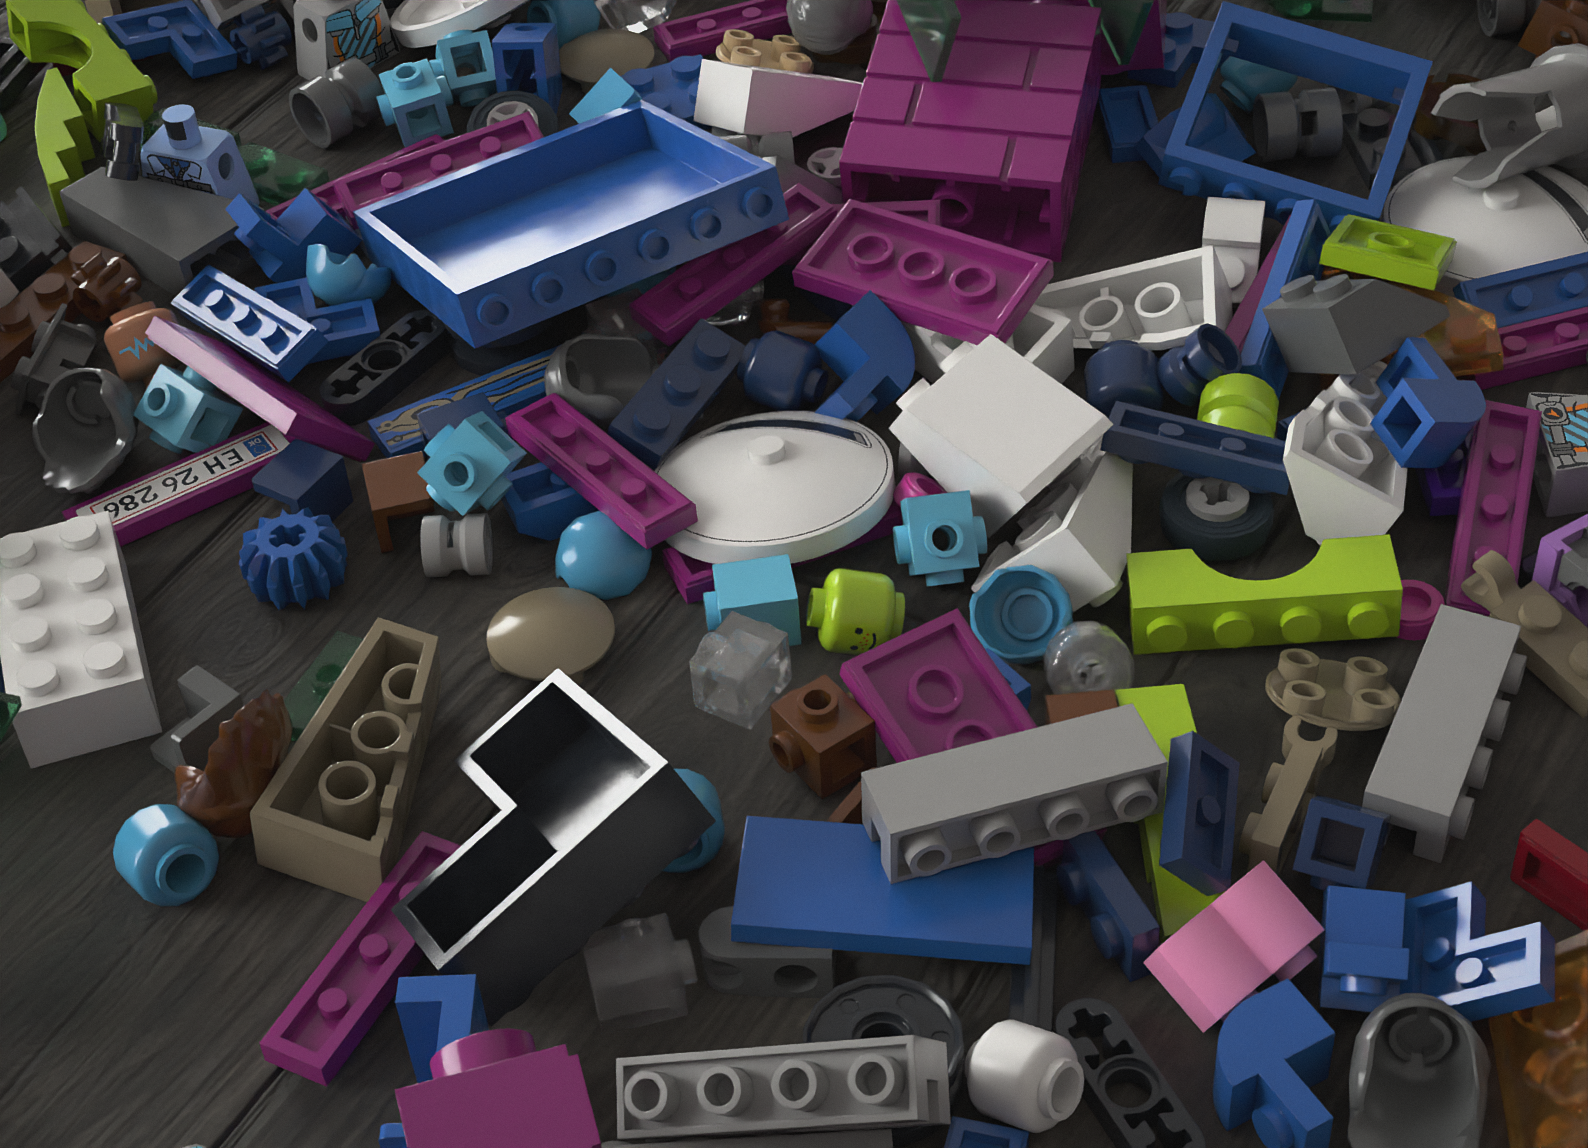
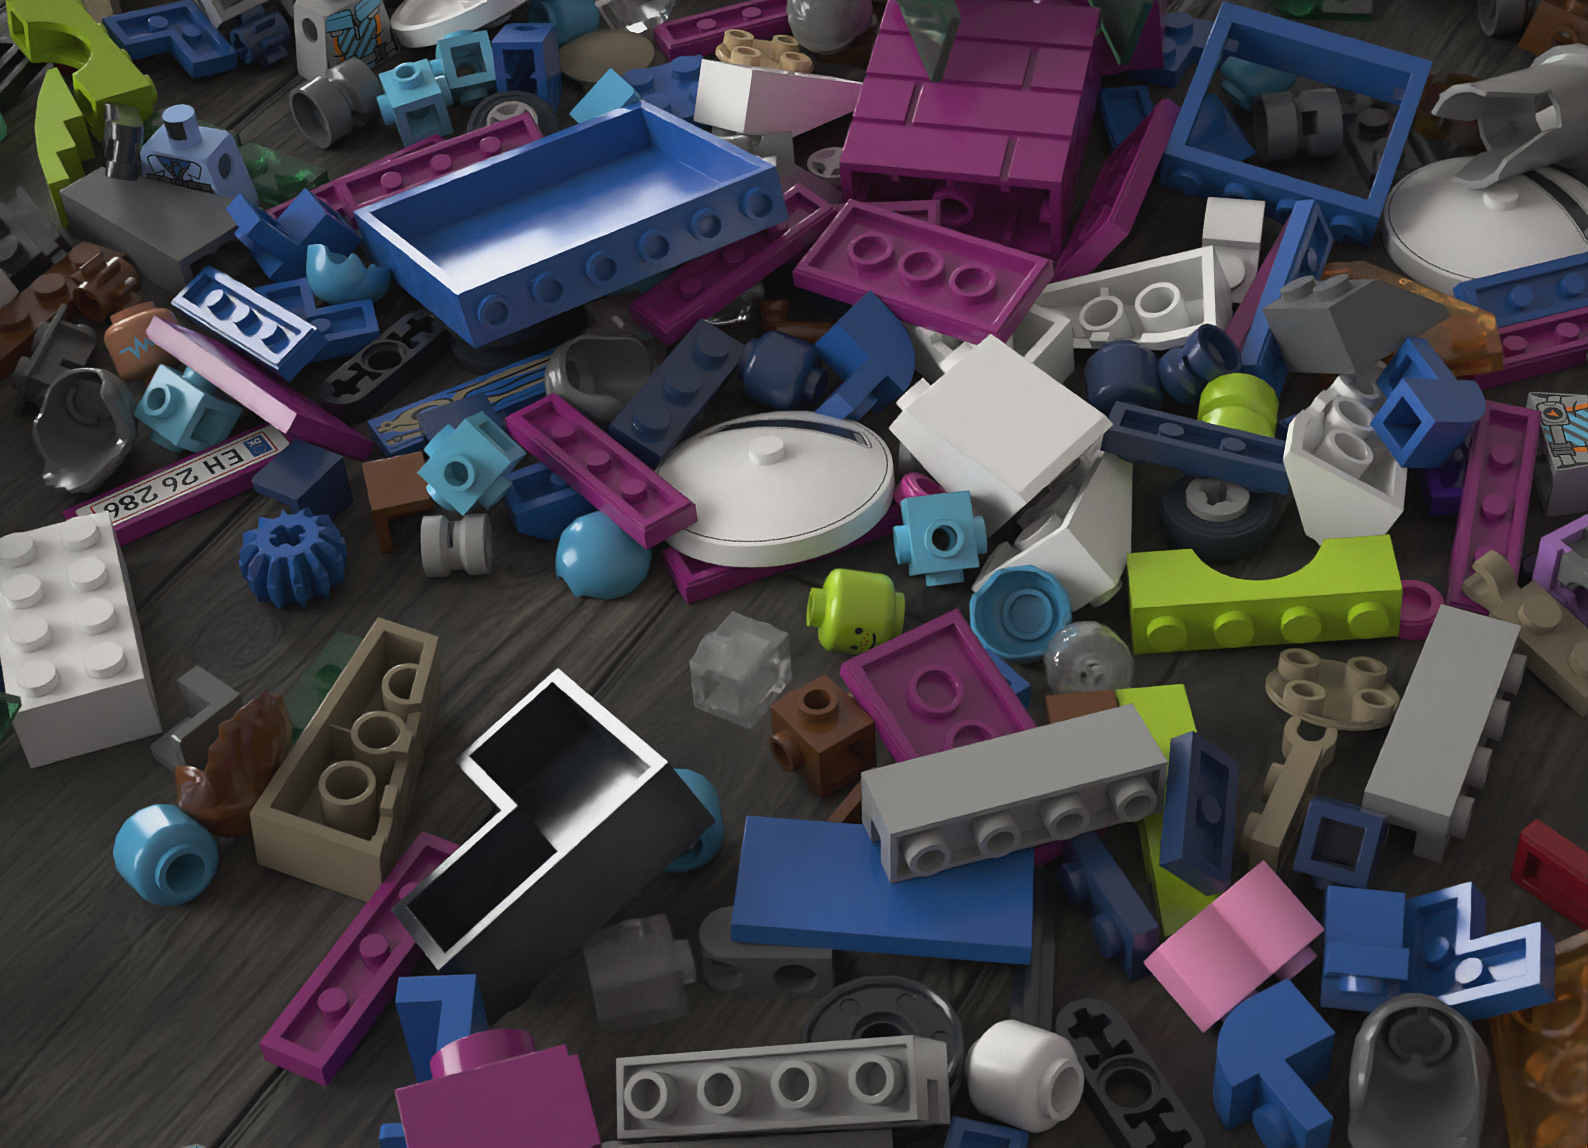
(550, 632): dark tan dish -> none
(758, 590): medium azure brick -> none
(1117, 194): none -> magenta tile
(1389, 252): lime plate -> none

